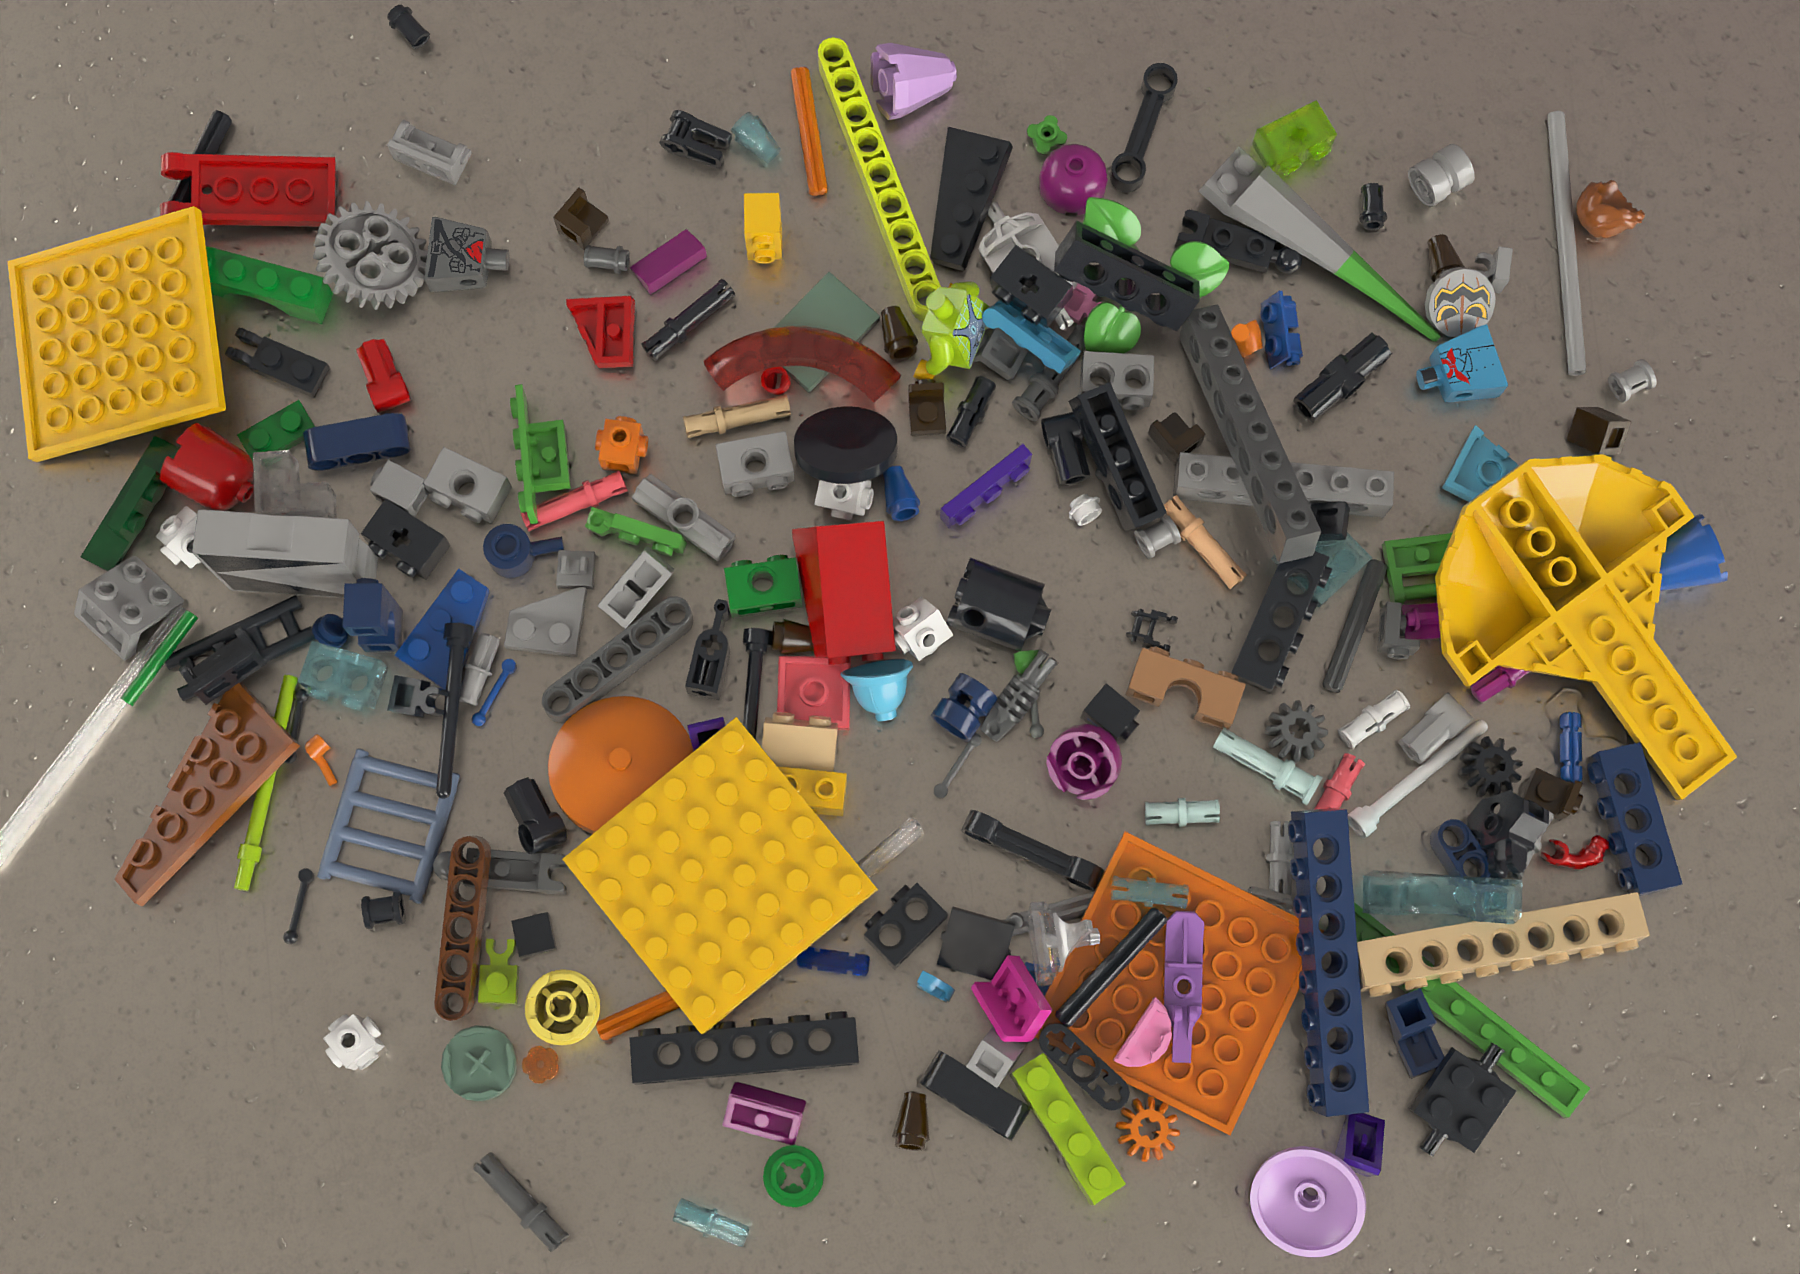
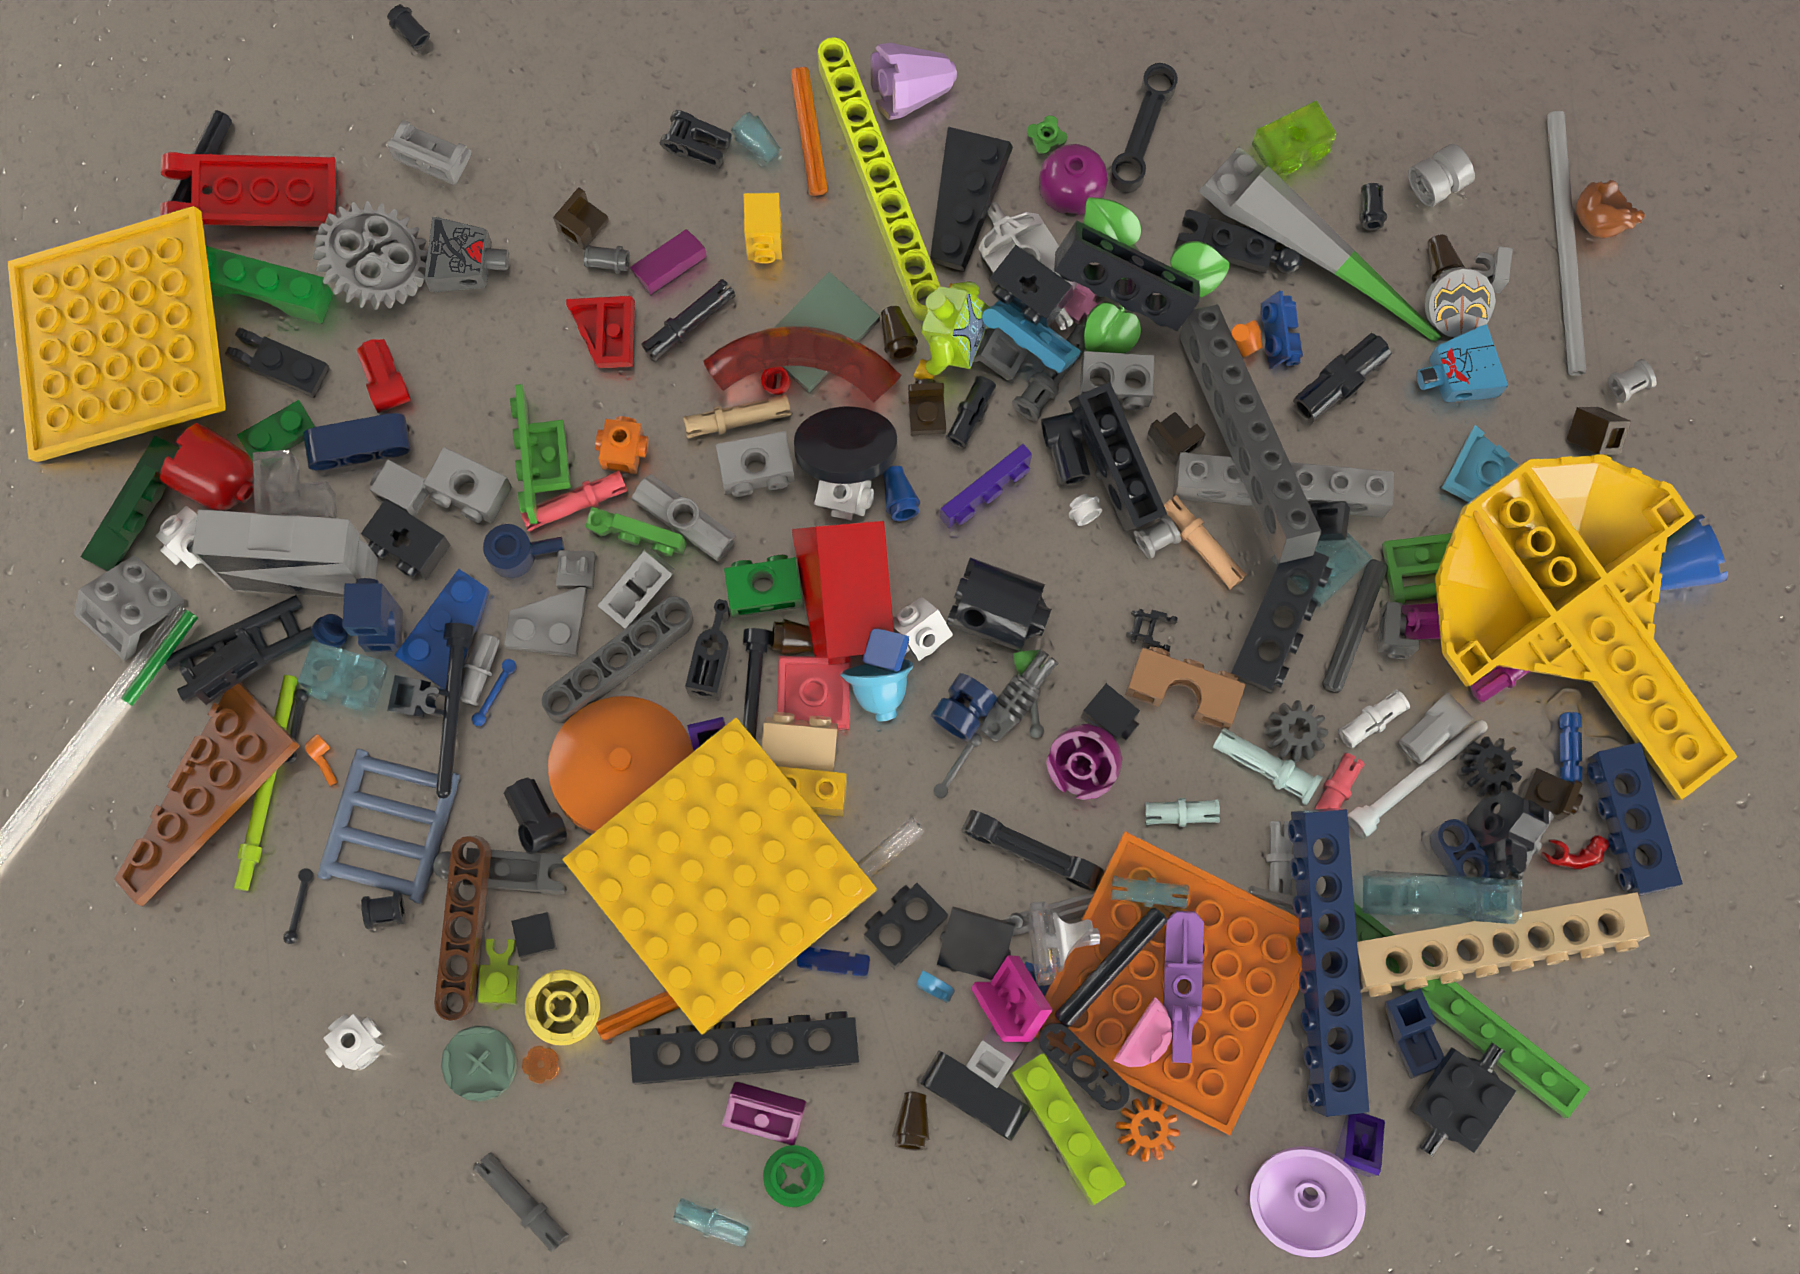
(886, 650): none -> slope

